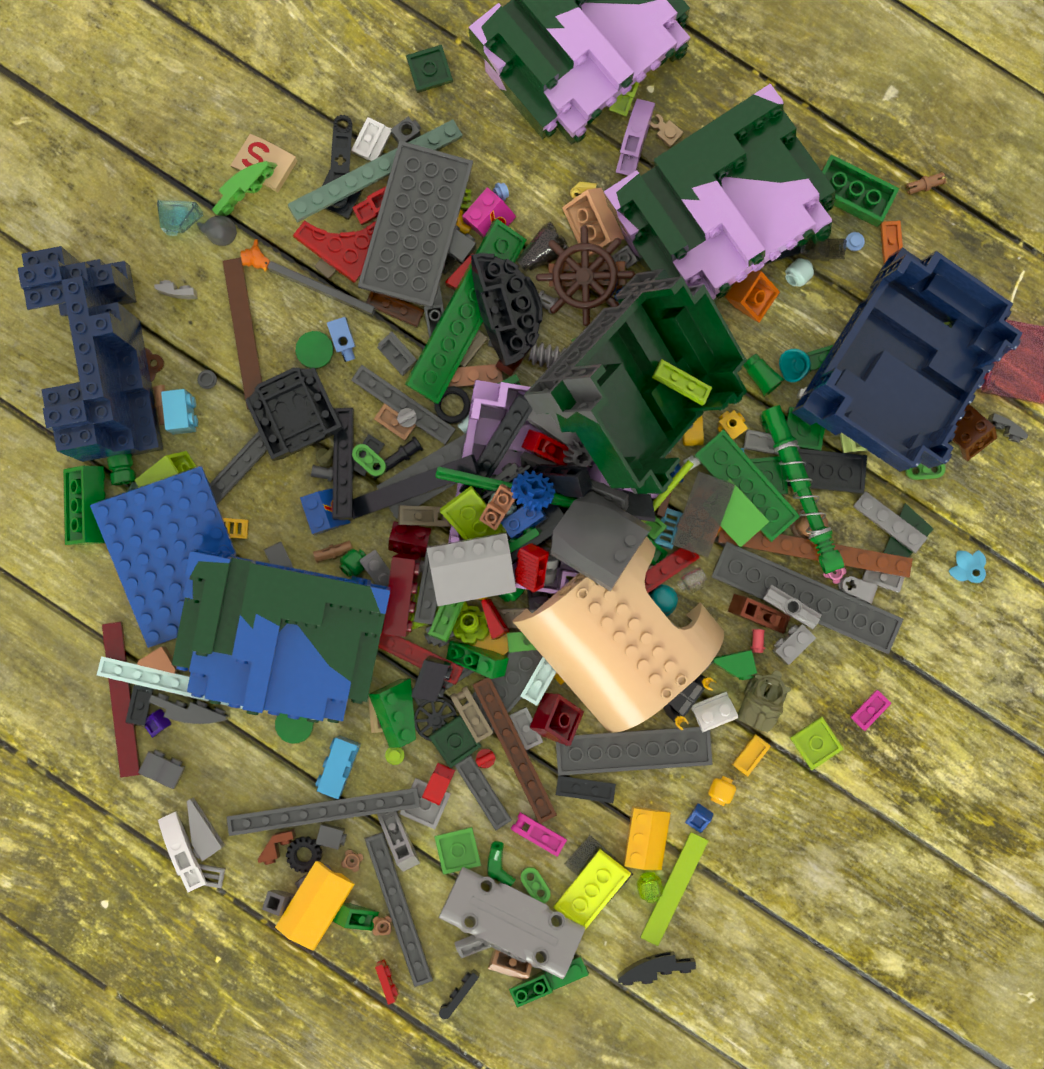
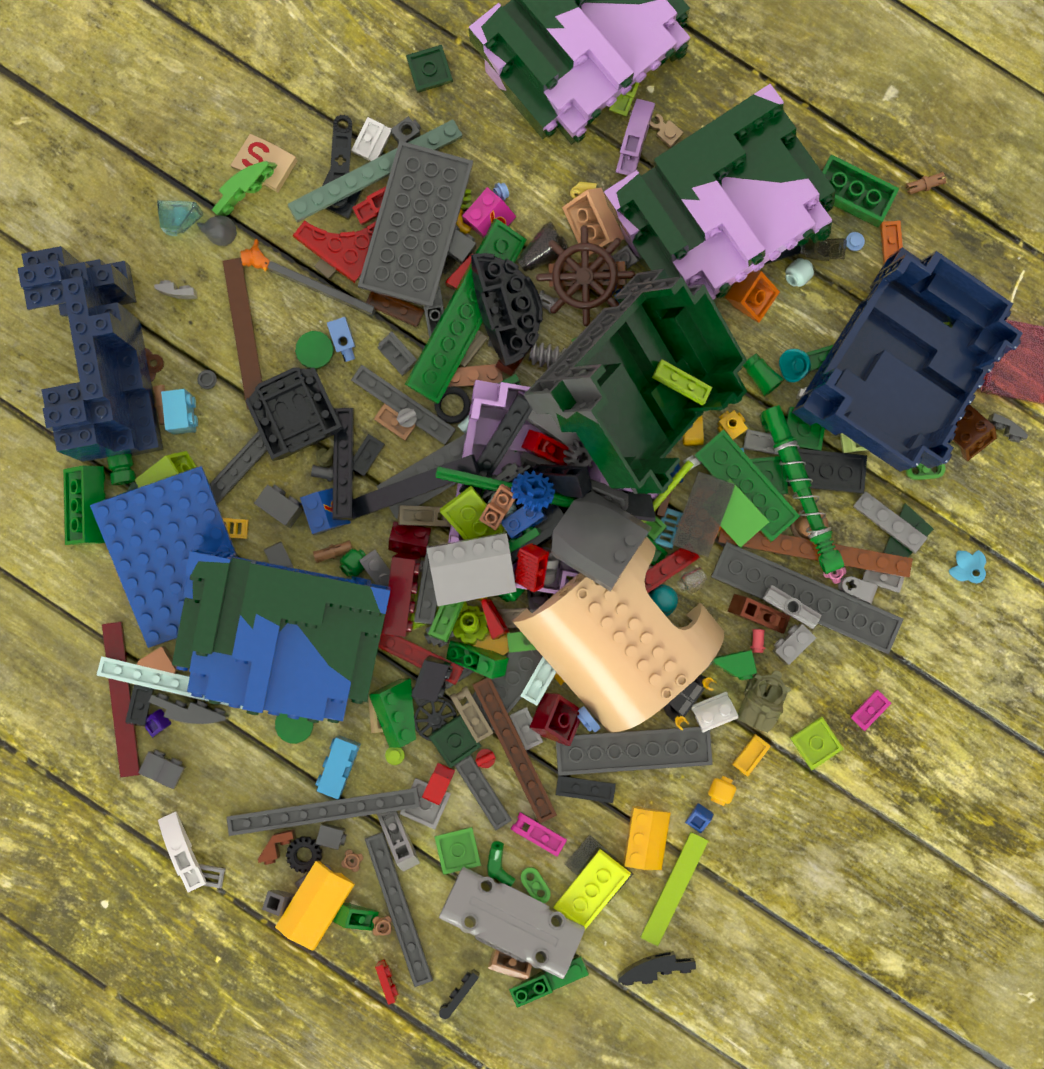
(203, 835): light grey slope -> none
(278, 506): none -> dark grey brick
(369, 460): bright green plate -> none
(403, 453): black pin -> none
(469, 946): light grey plate -> none
(587, 720): none -> medium blue plate
(649, 887): clear neon green head -> none

